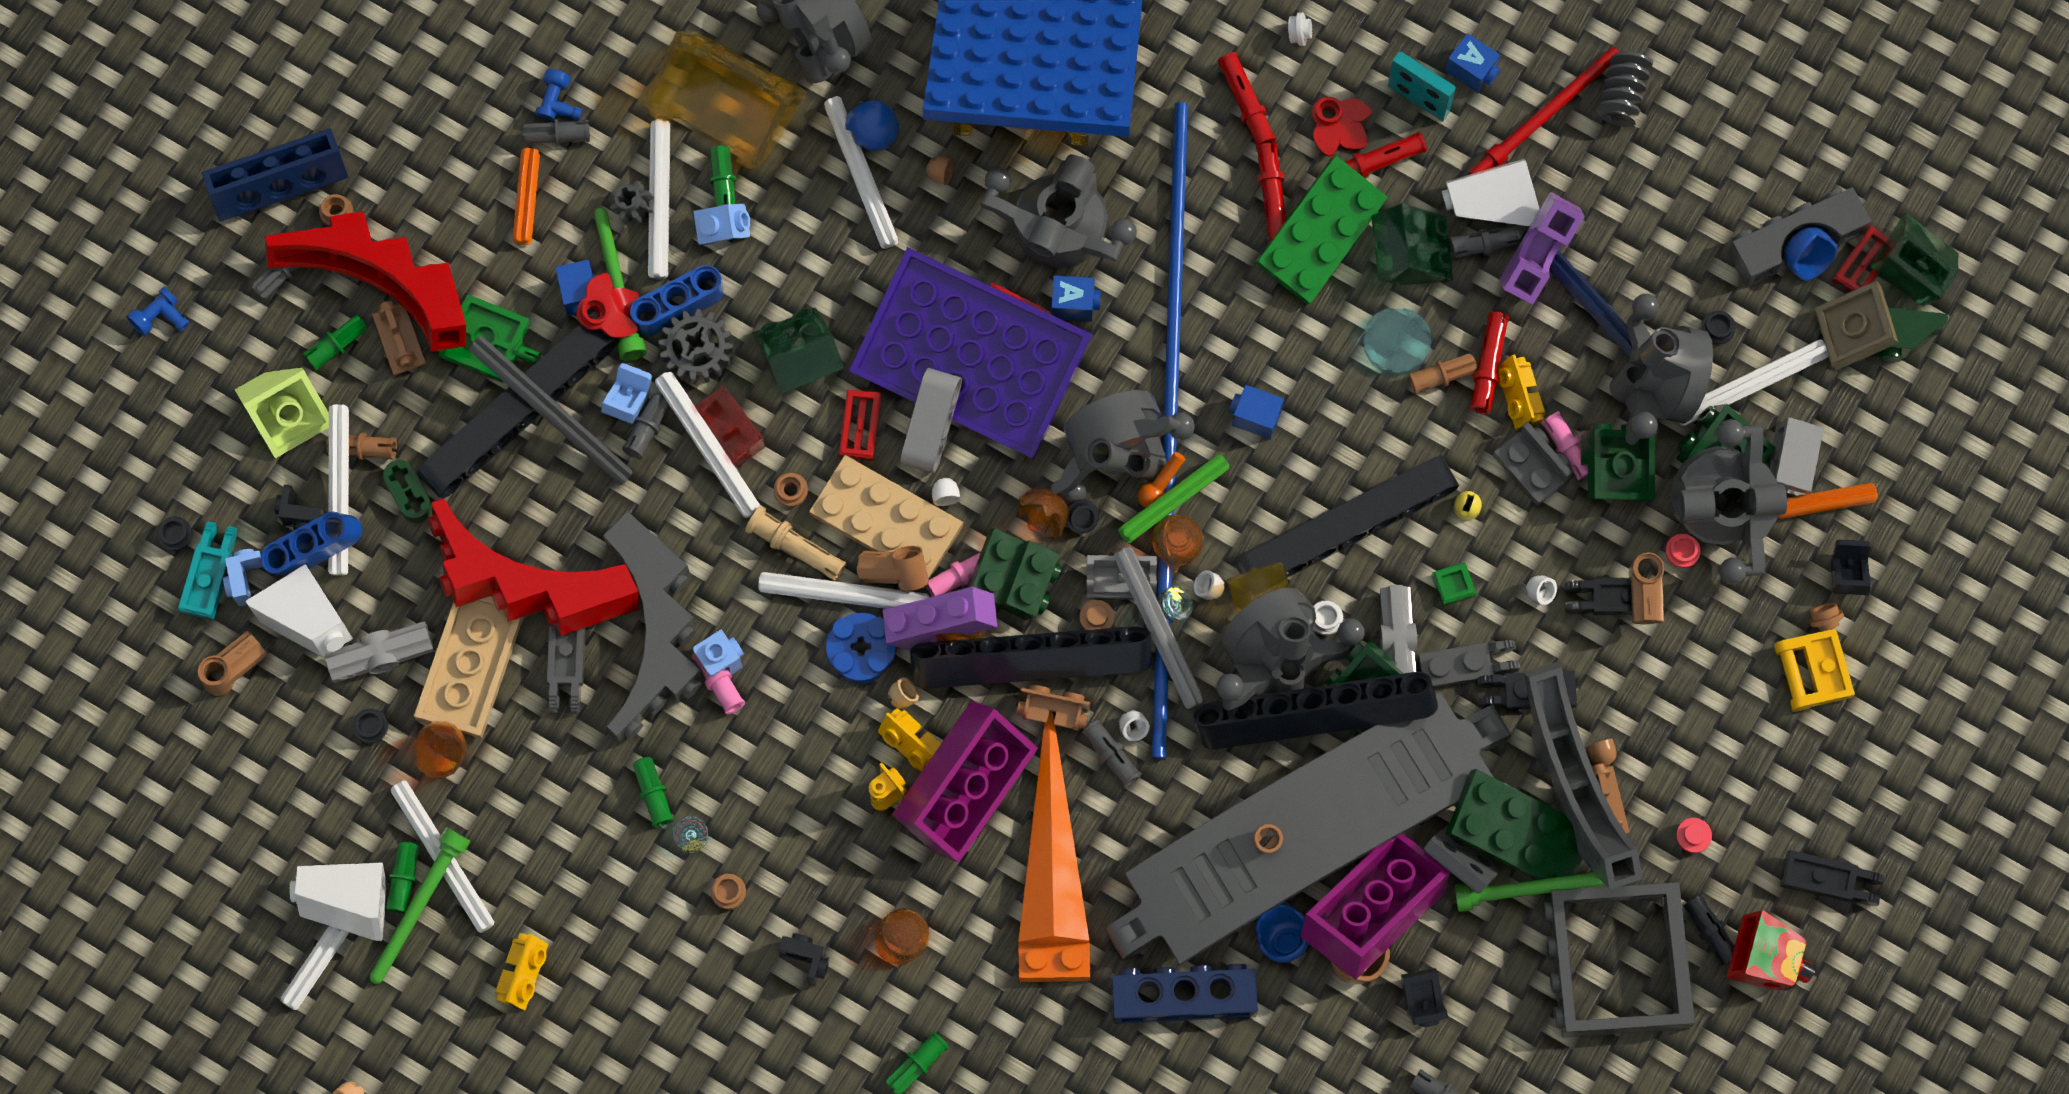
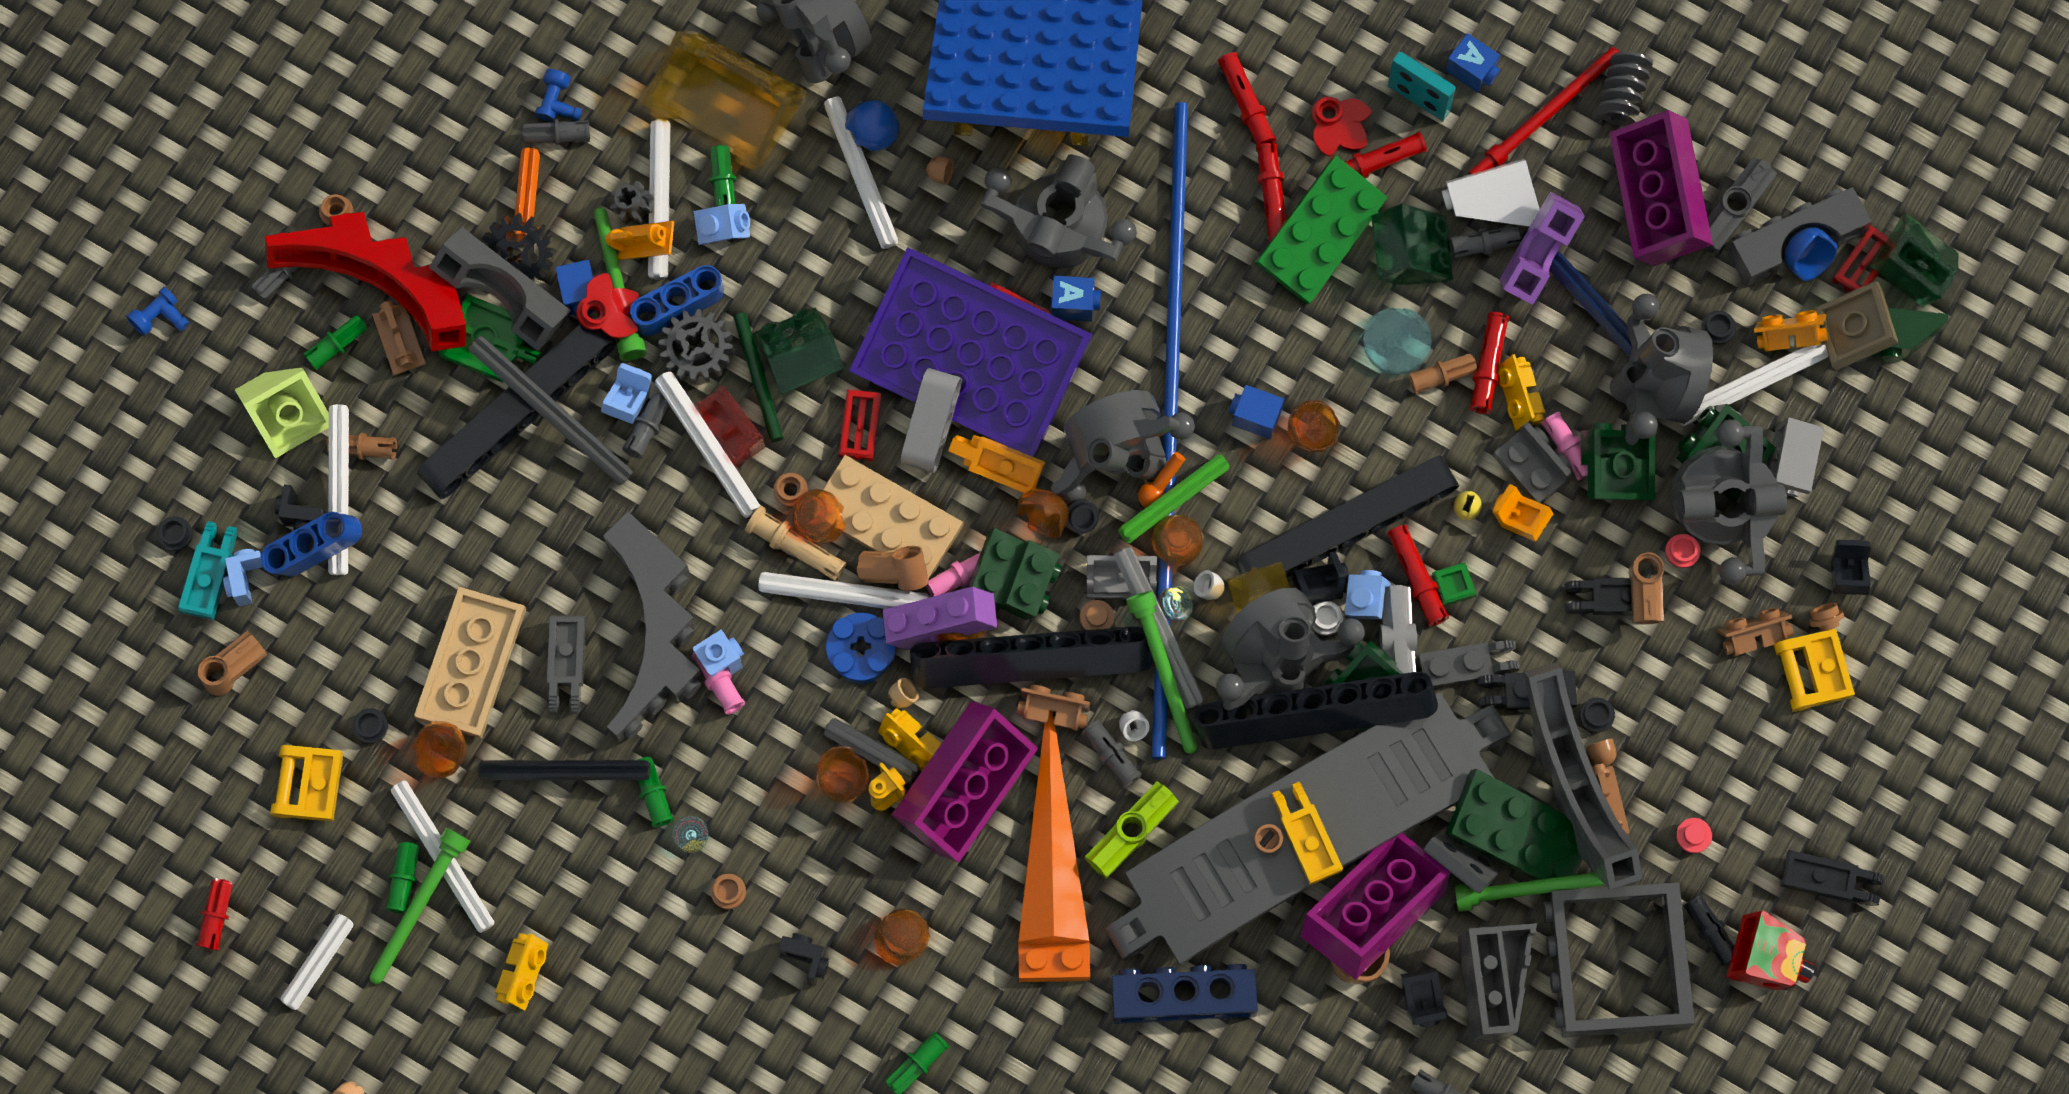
(214, 914): none -> red axle
(274, 174): dark blue brick -> none
(301, 613): white slope -> none
(317, 787): none -> yellow plate
(343, 897): white slope -> none
(379, 652): light grey piece -> none
(414, 487): dark green beam -> none
(470, 263): none -> dark grey arch
(509, 240): none -> black gear
(564, 770): none -> black axle
(567, 598): red arch -> none
(642, 240): none -> light orange hinge
(758, 377): none -> dark green bar
(818, 516): none -> clear orange hair
(842, 774): none -> clear orange hair
(870, 749): none -> dark grey axle
(945, 492): white hinge -> none
(998, 462): none -> light orange hinge
(1115, 845): none -> lime piece
(1143, 607): none -> bright green piece
(1280, 934): blue hair -> none
(1299, 29): white plate -> none
(1308, 836): none -> yellow hinge
(1313, 426): none -> clear orange hair
(1324, 581): none -> black bracket
(1365, 595): none -> light blue bracket
(1423, 587): none -> red pin
(1494, 978): none -> dark grey wedge
(1521, 514): none -> light orange bracket
(1541, 589): white hinge -> none
(1597, 715): none -> black plate
(1661, 188): none -> magenta brick
(1742, 633): none -> medium nougat hinge
(1747, 191): none -> dark grey piece
(1804, 327): none -> light orange hinge
(1830, 500): orange axle -> none

